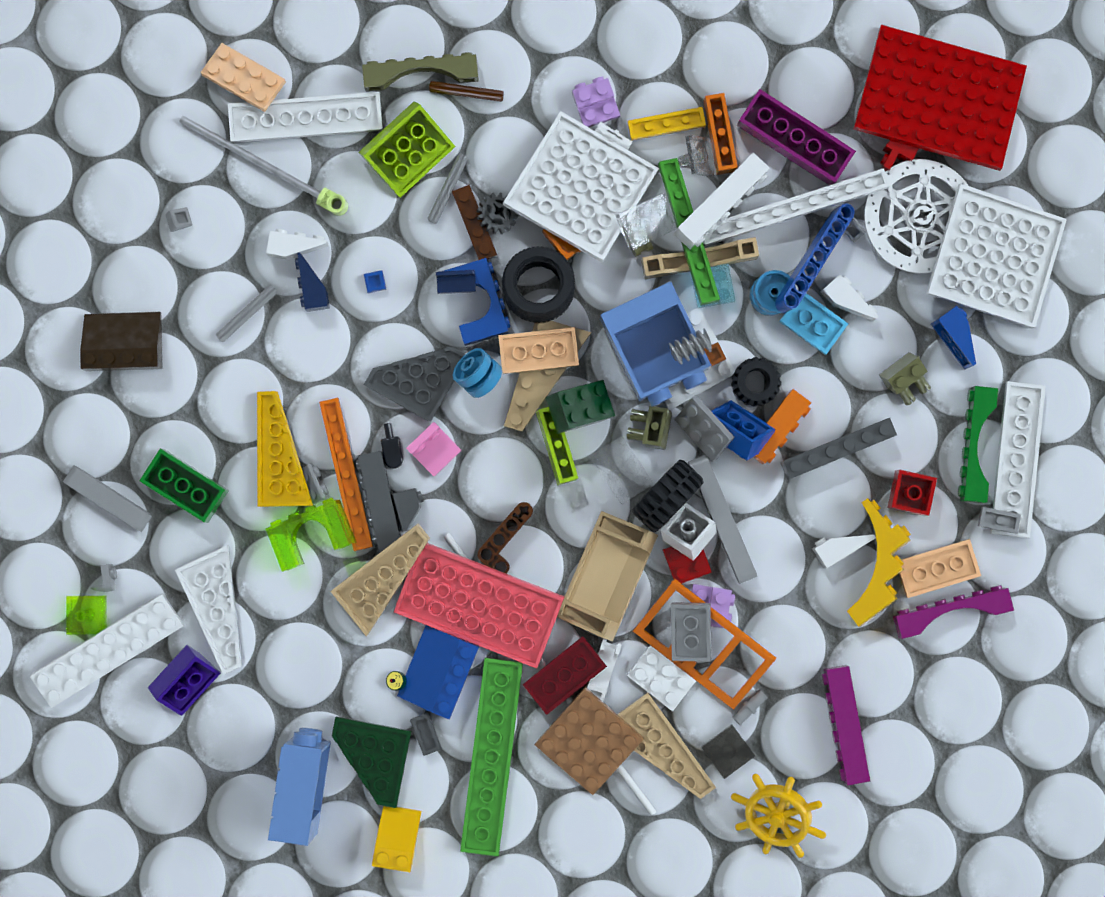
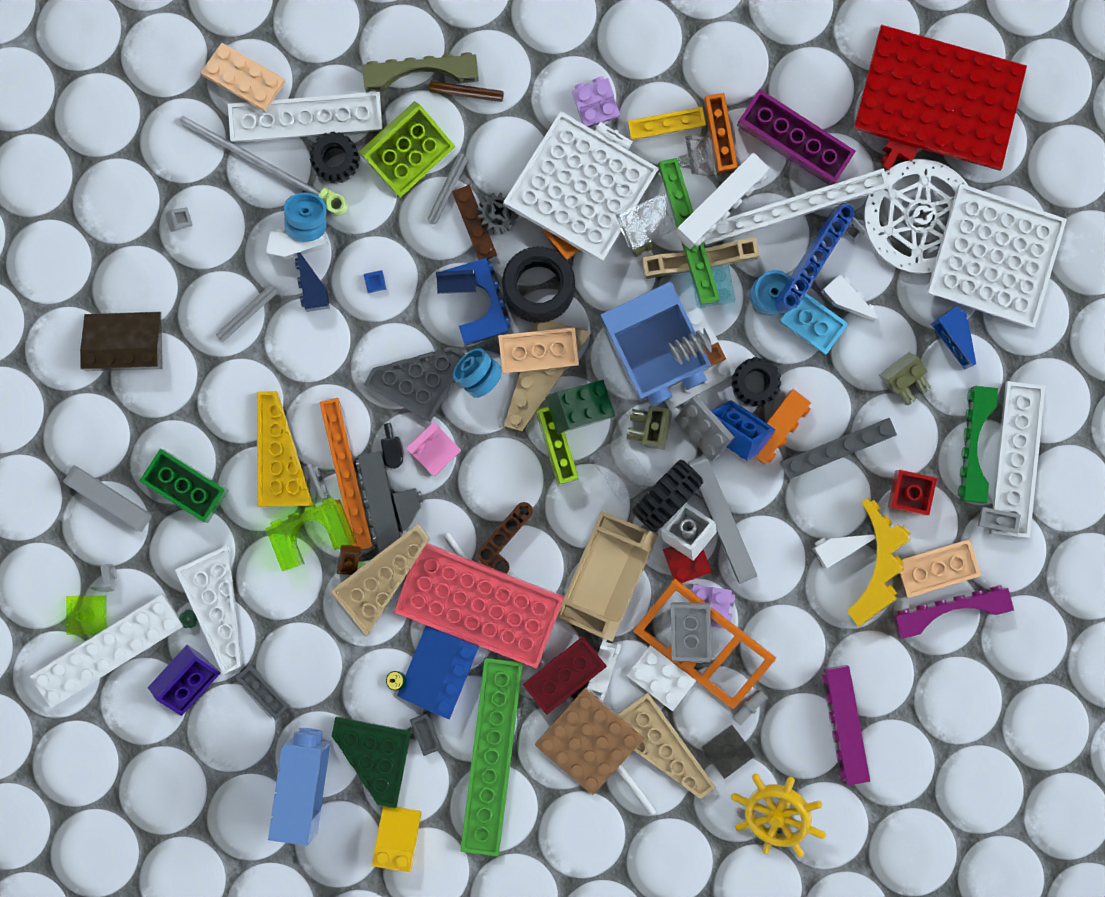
(193, 619): none -> clear green plate
(262, 691): none -> dark grey plate
(305, 217): none -> dark azure wheel
(330, 142): none -> black tyre
(348, 559): none -> reddish brown plate

